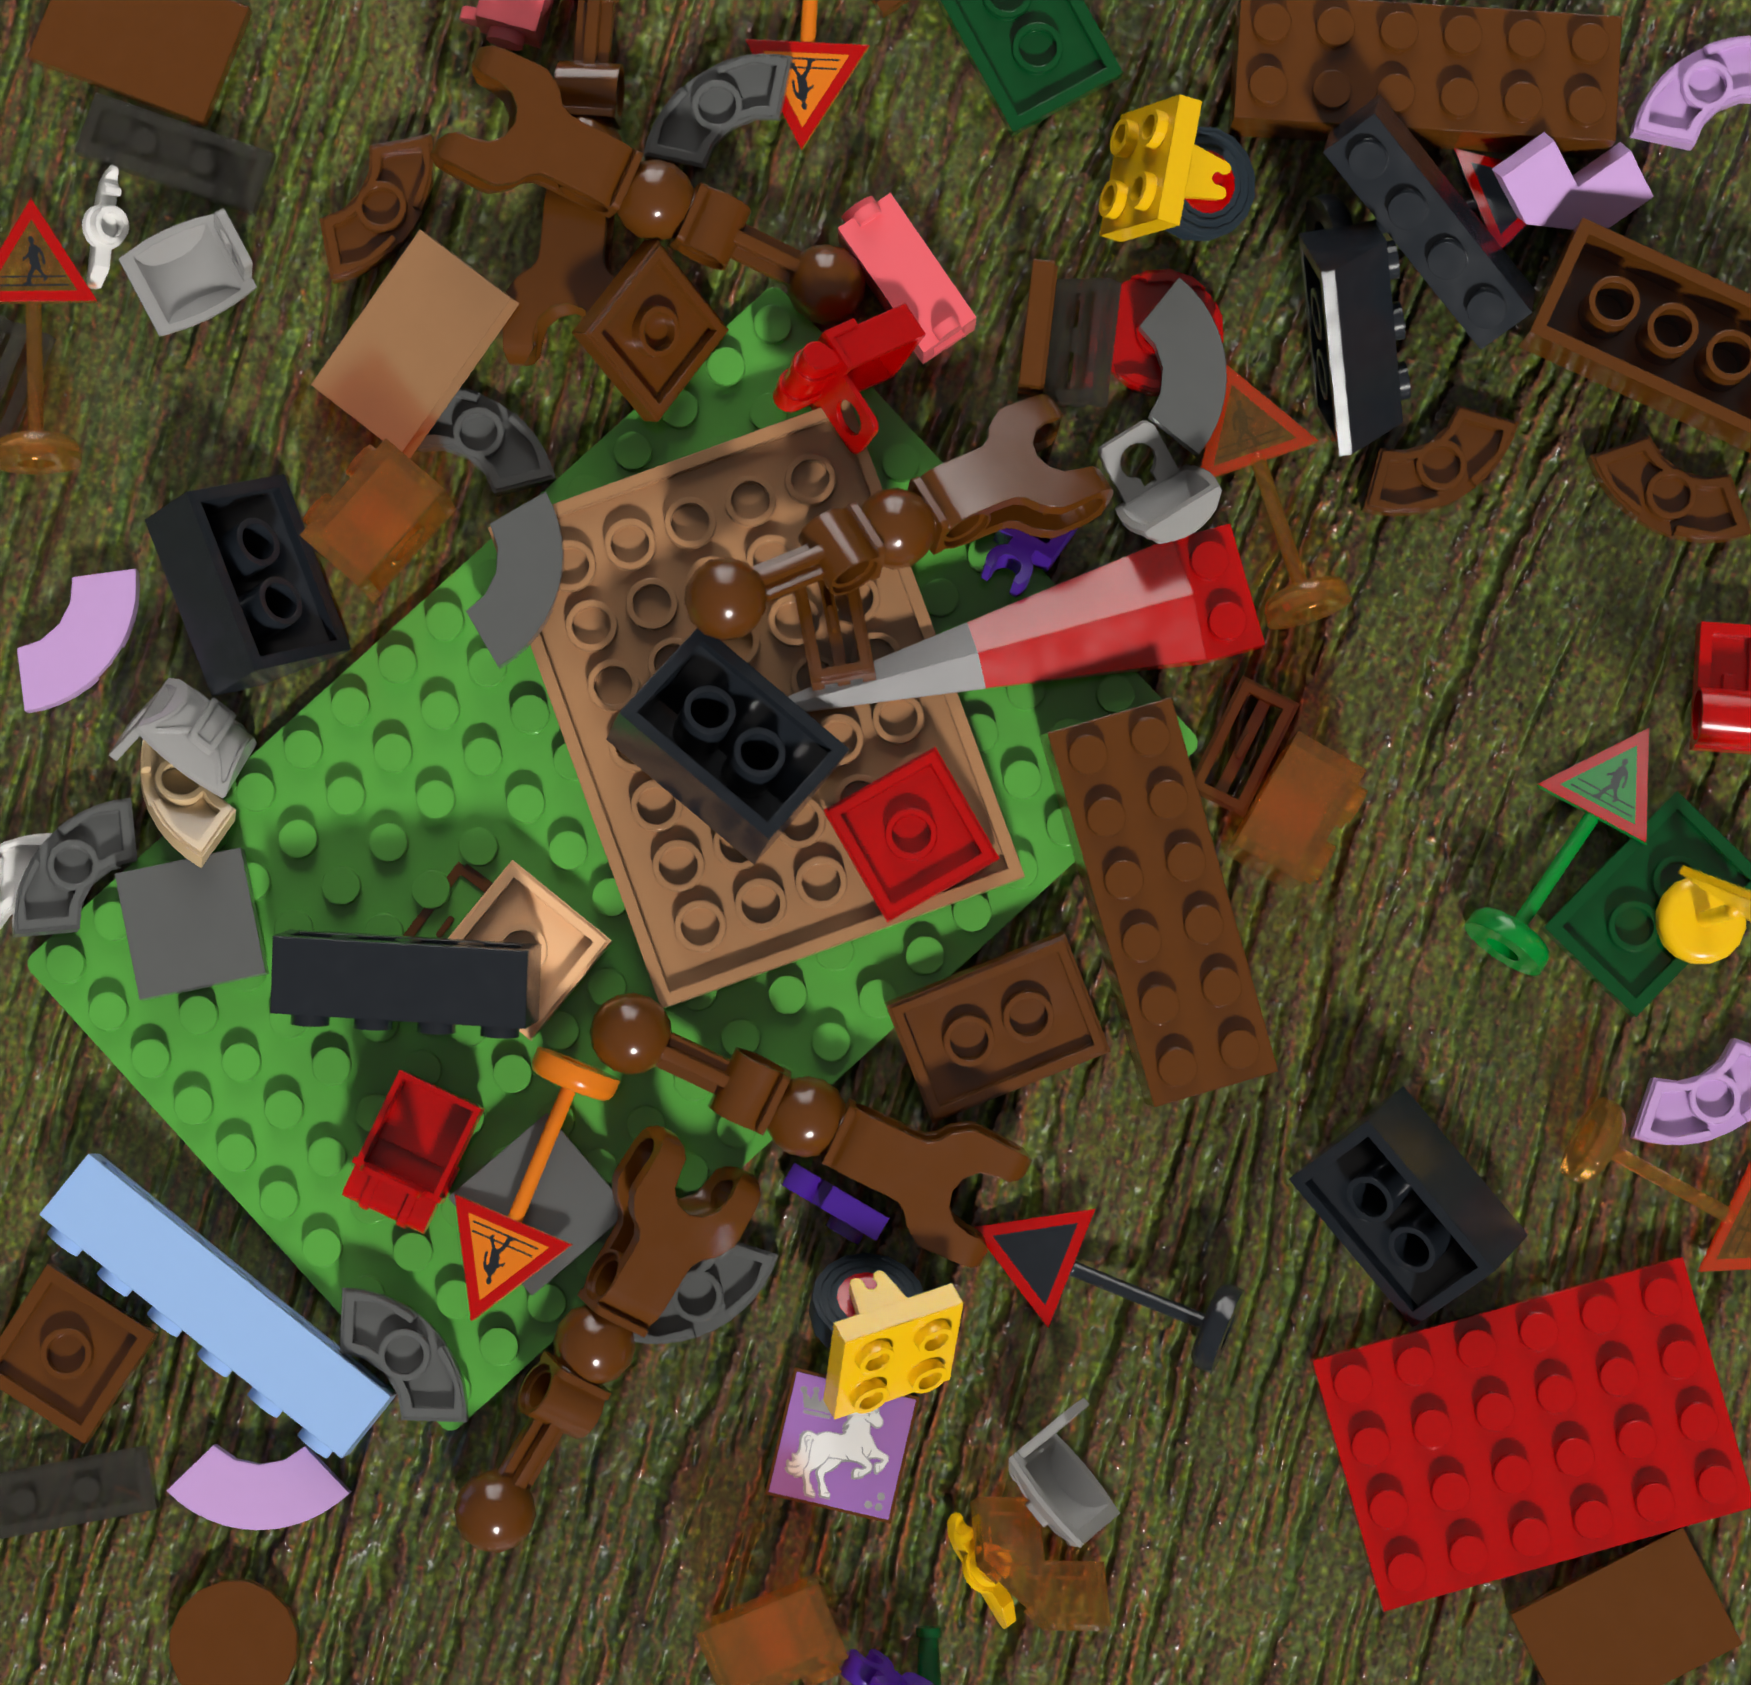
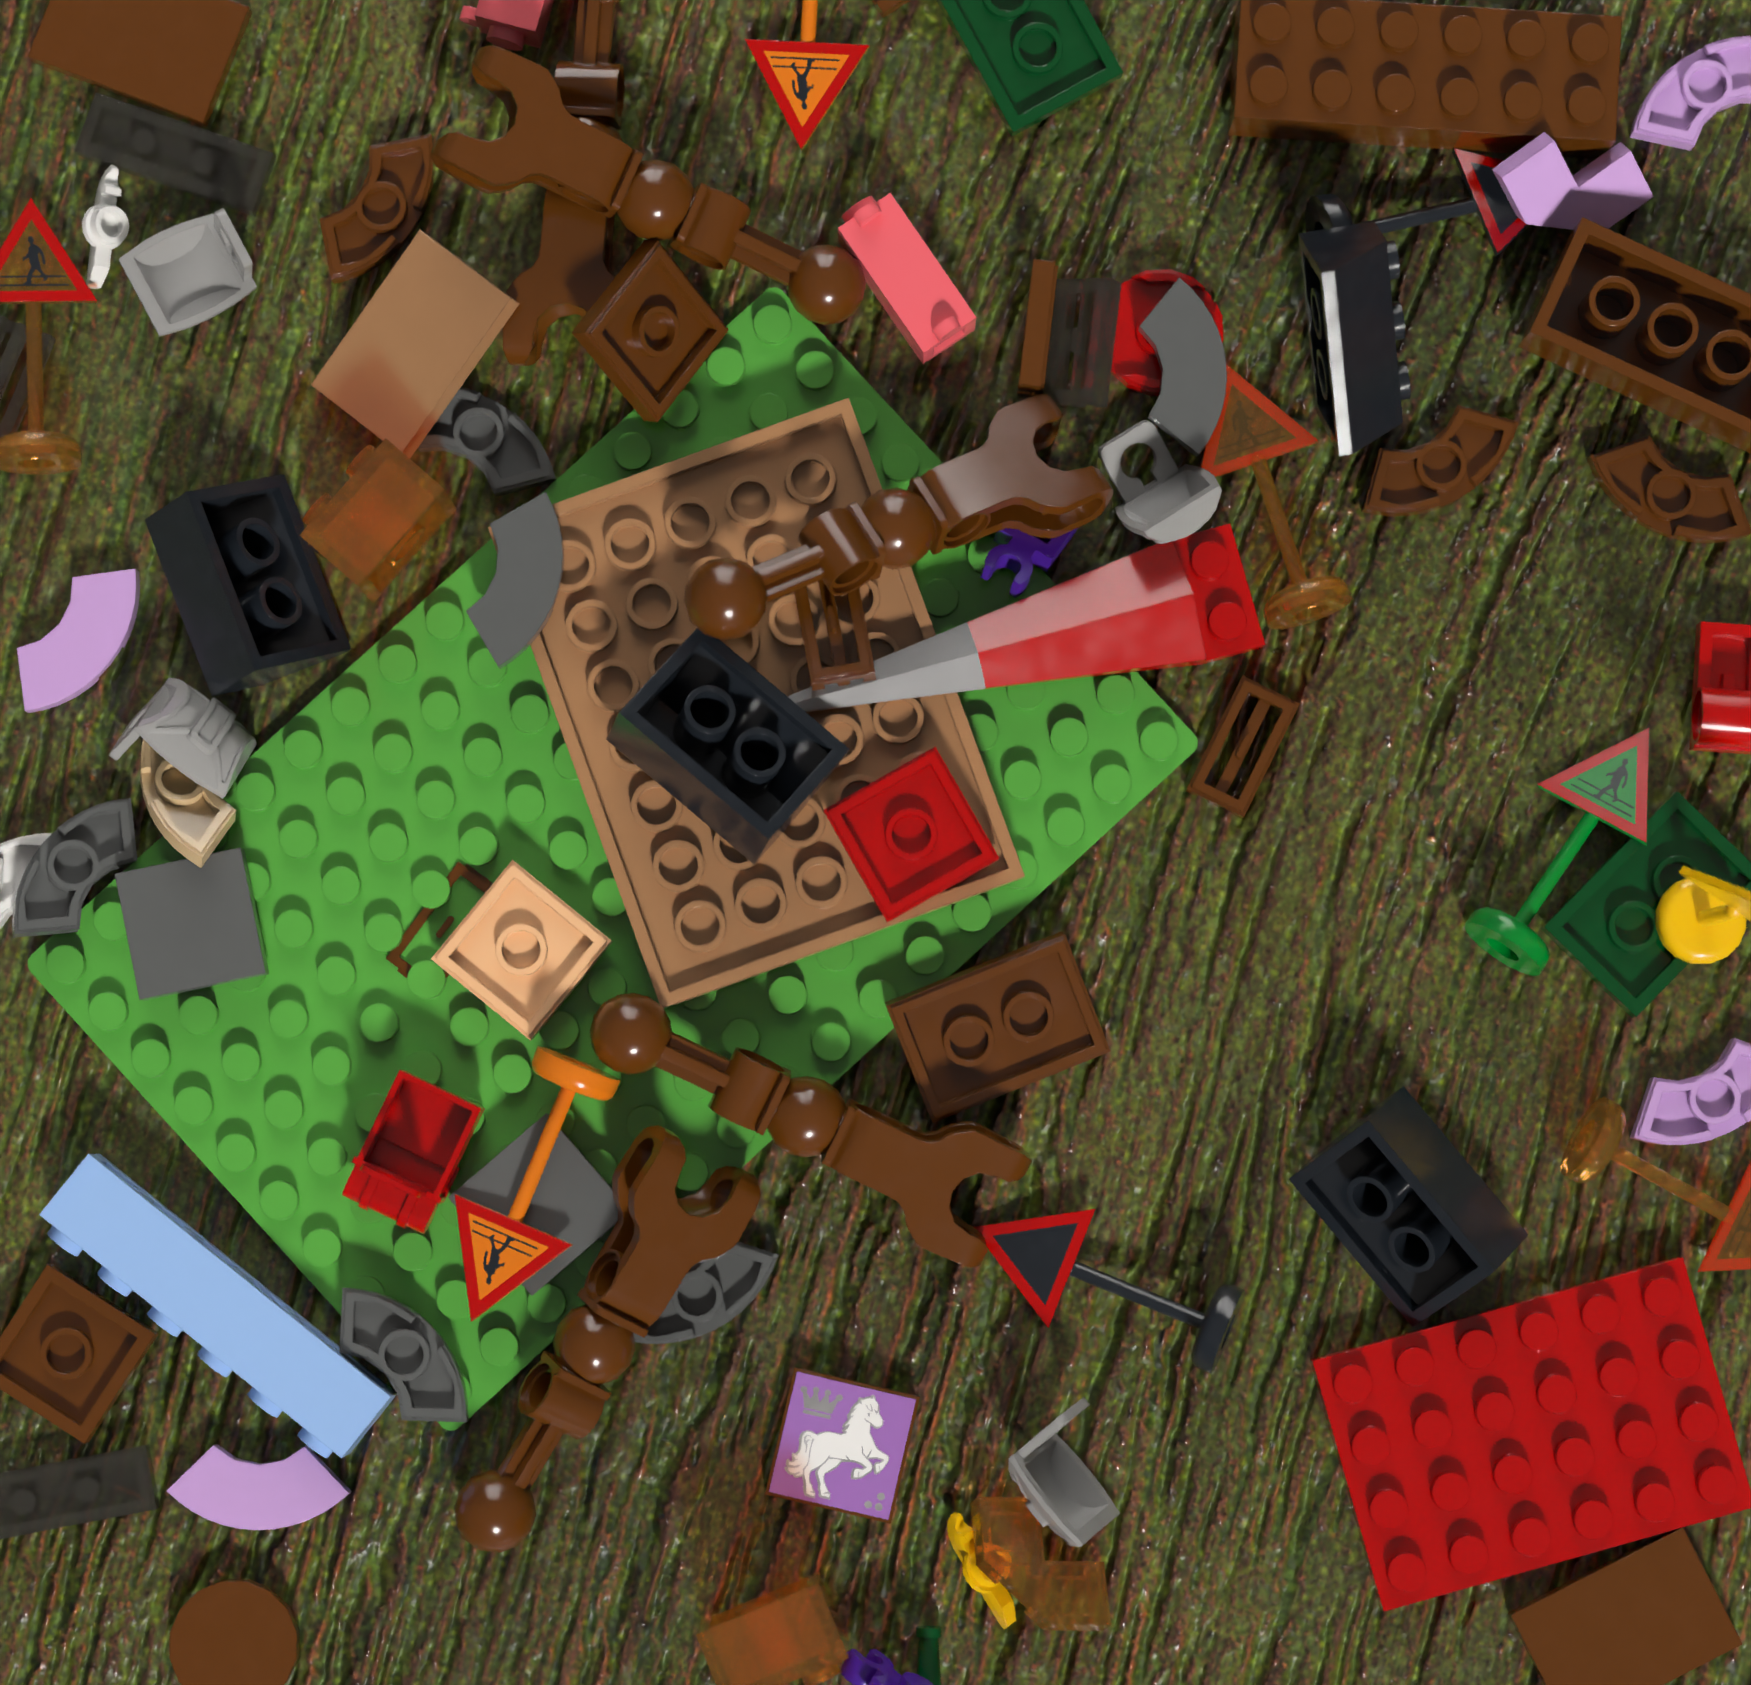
(406, 981): black brick -> none
(717, 103): dark grey tile -> none
(846, 363): red piece -> none
(848, 1215): dark purple plate -> none
(881, 1332): yellow plate -> none
(1158, 903): reddish brown brick -> none
(1174, 175): yellow plate -> none
(1296, 812): clear orange brick -> none
(1430, 221): black brick -> none

